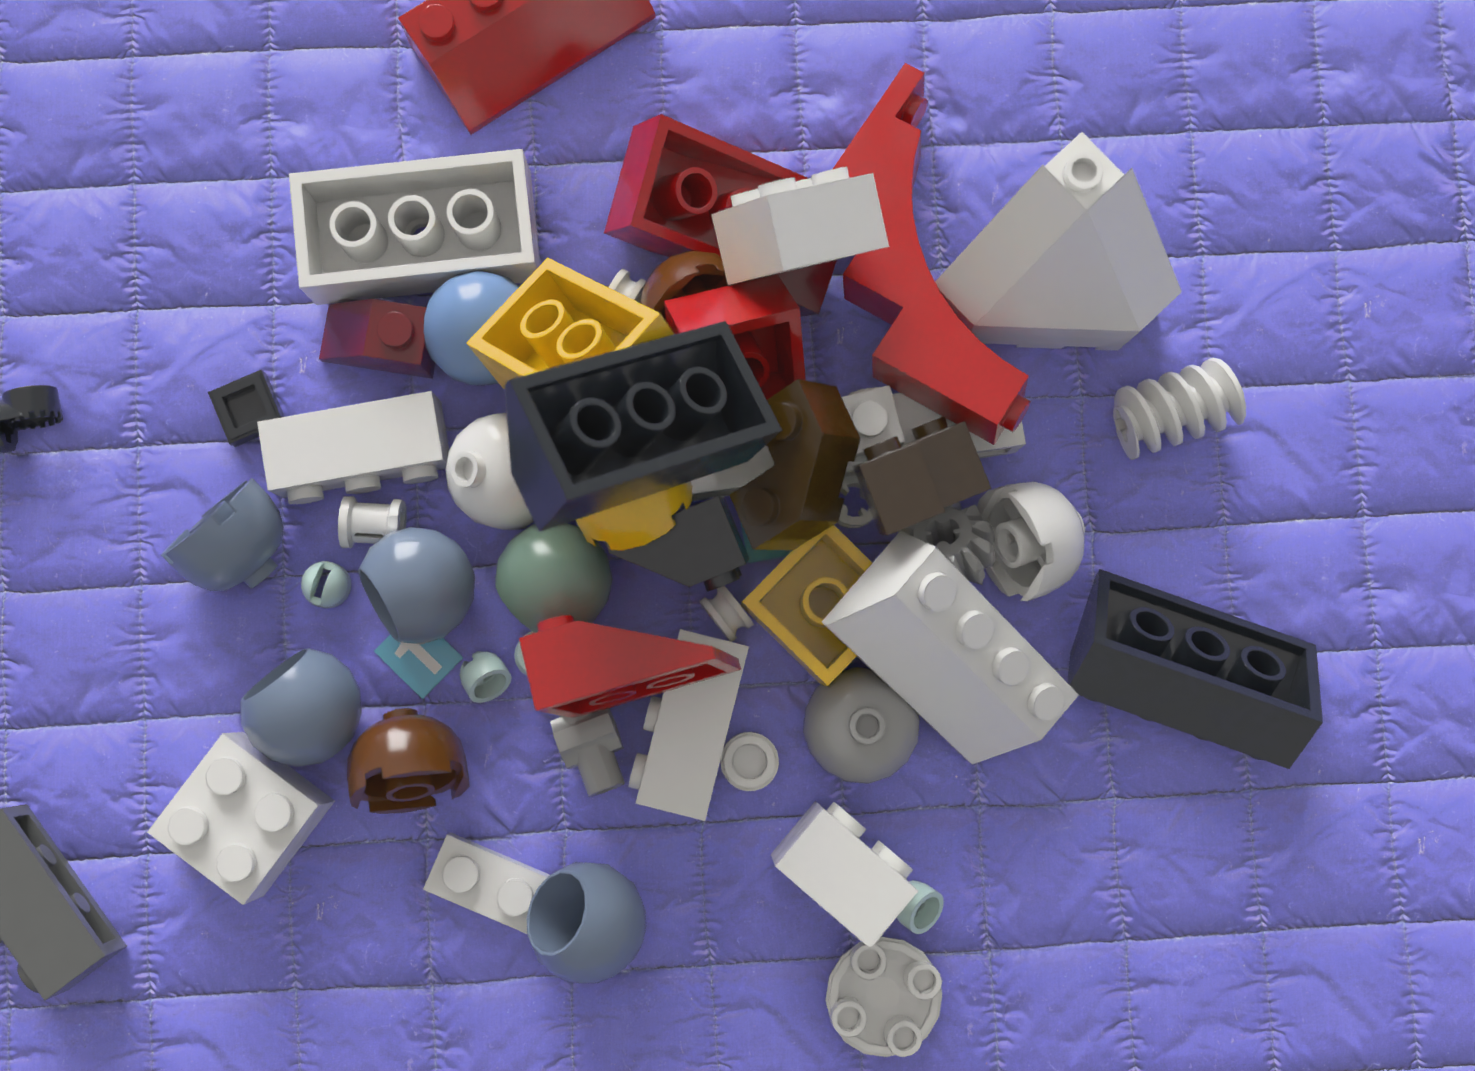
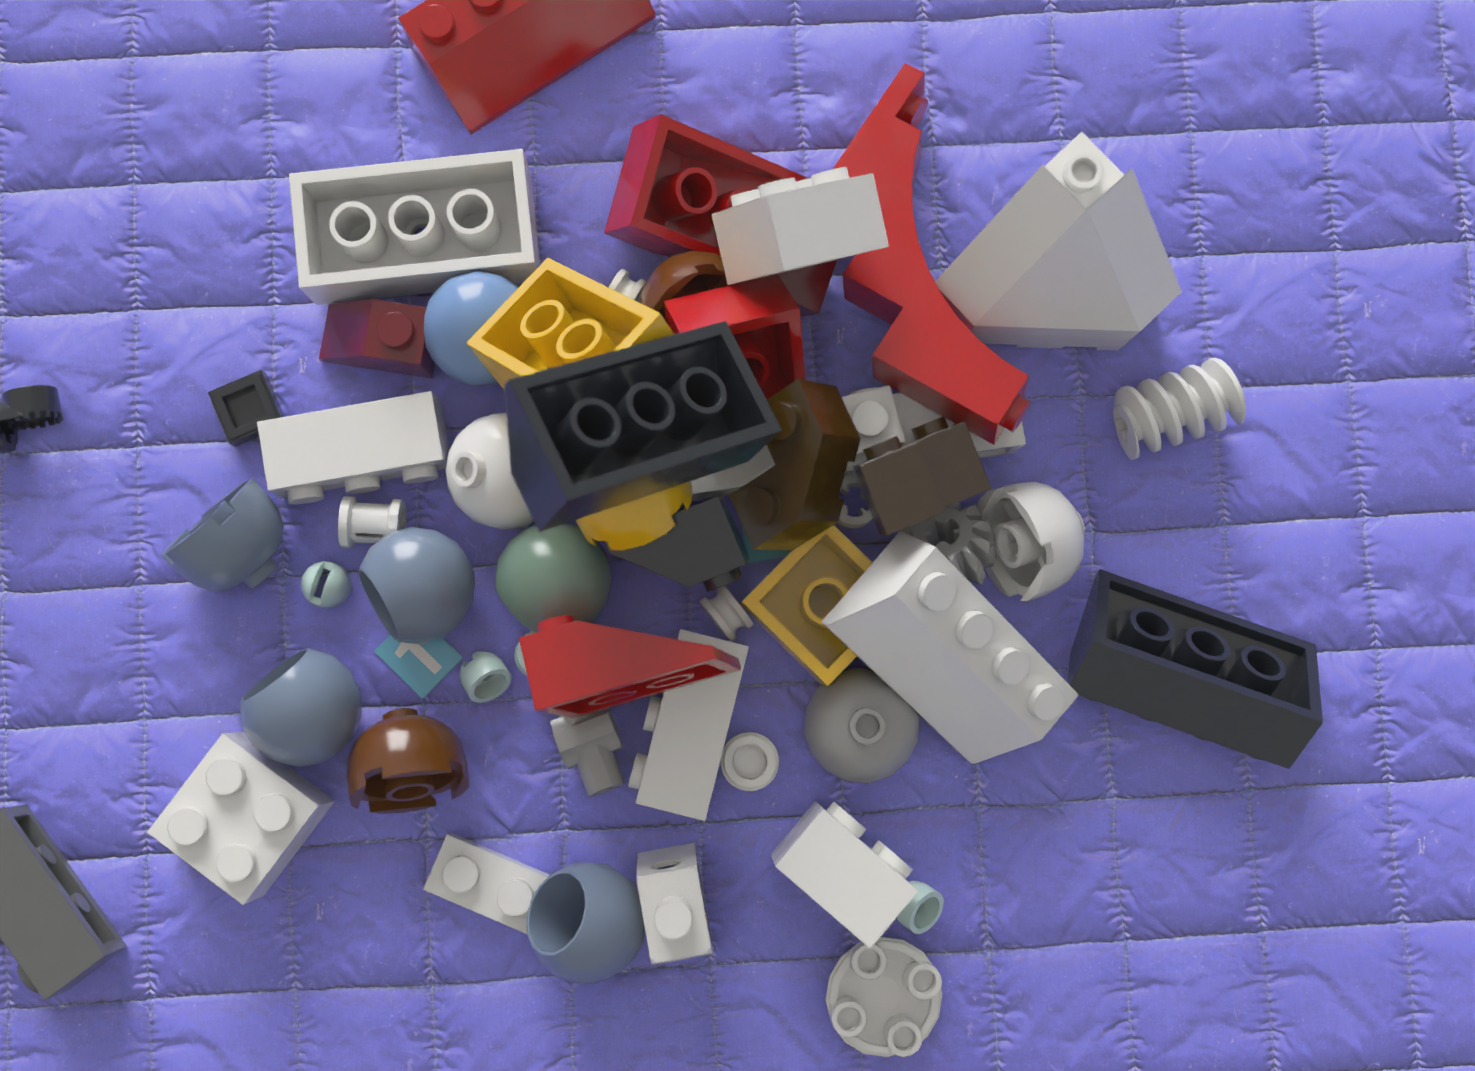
(673, 904): none -> white torso

